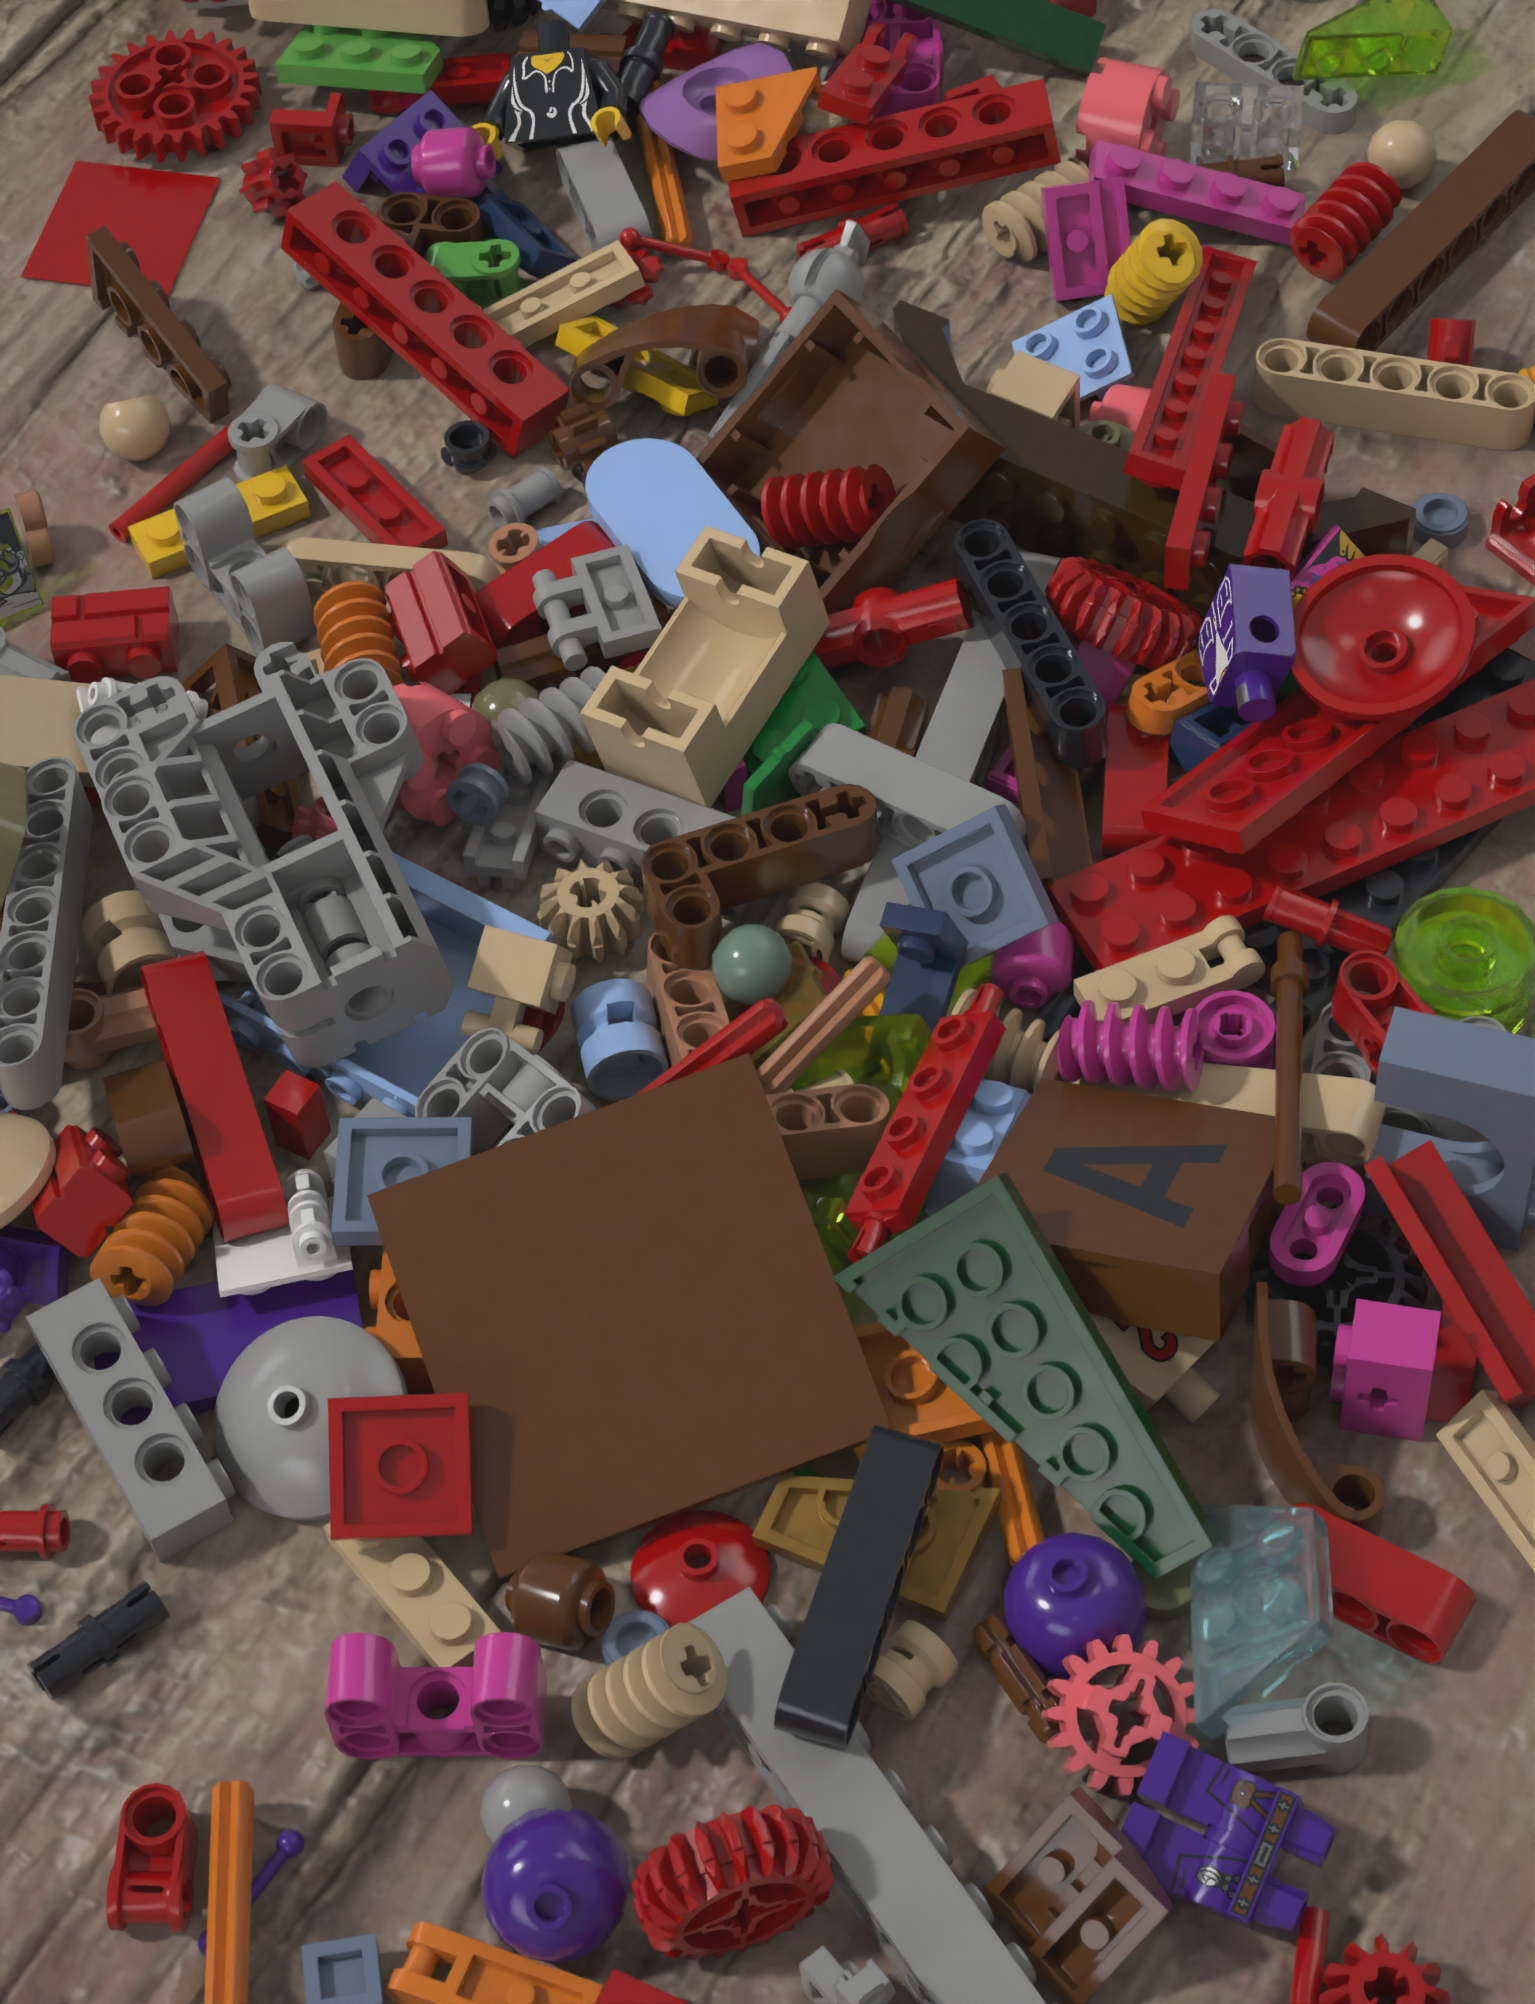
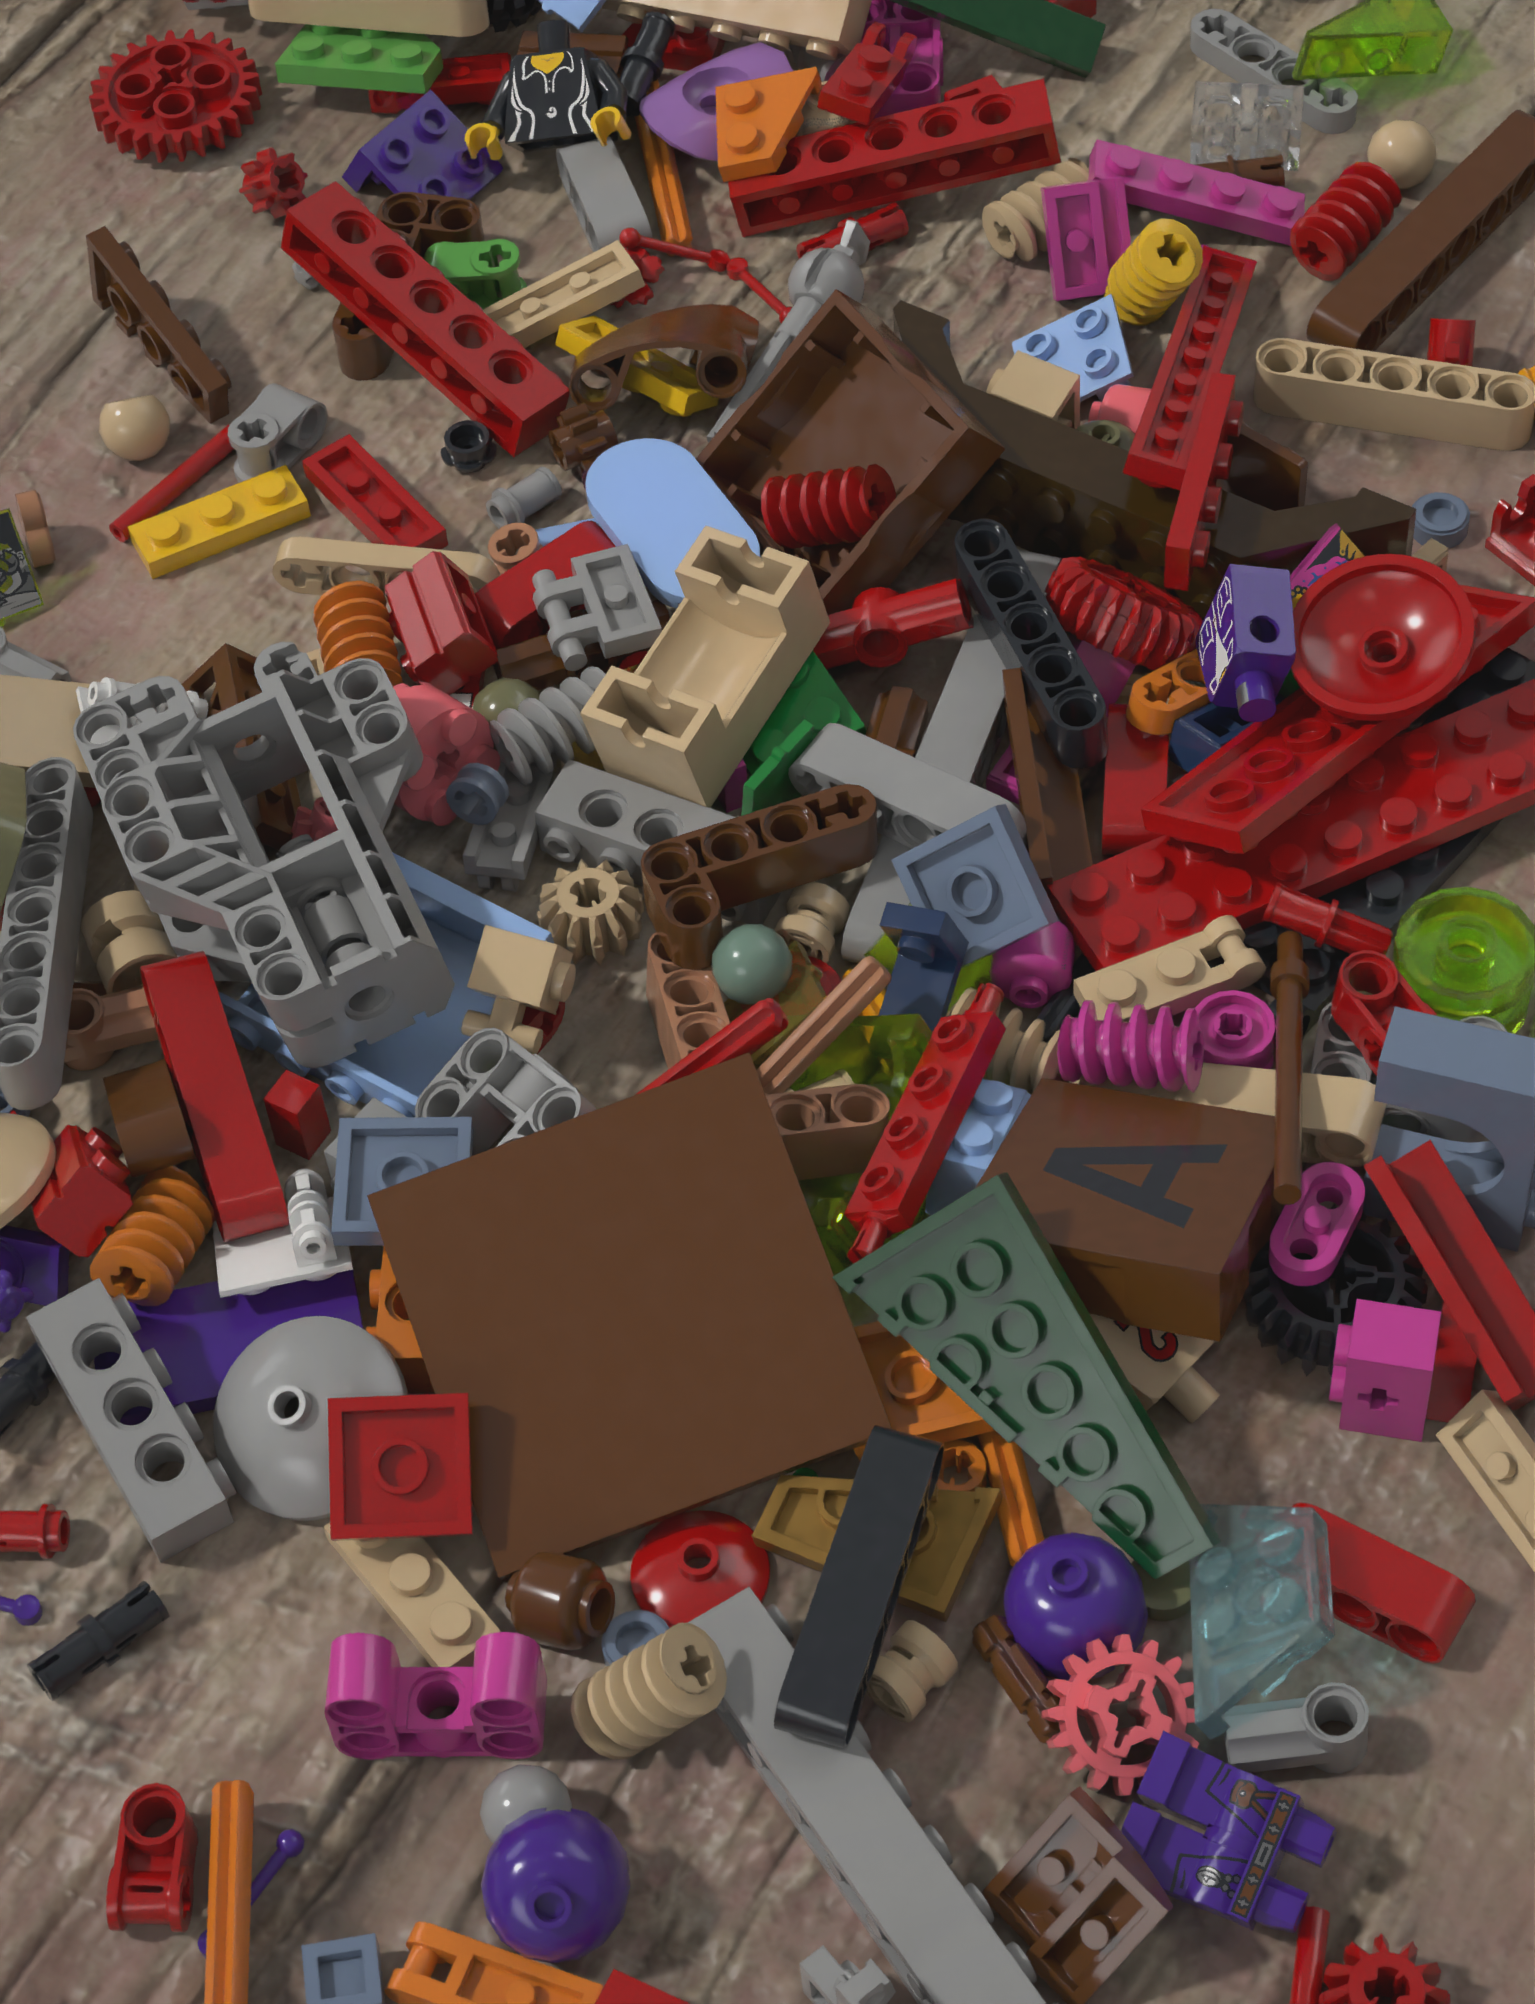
(115, 634): red brick -> none
(141, 206): red sticker -> none
(258, 590): light grey beam -> none
(313, 136): red bracket -> none
(453, 162): dark pink head -> none
(511, 220): dark blue hinge -> none
(618, 1038): light blue wheel -> none
(732, 1882): red gear -> none
(1127, 107): coral brick -> none
(1281, 1395): reddish brown panel -> none
(1290, 496): red piece -> none

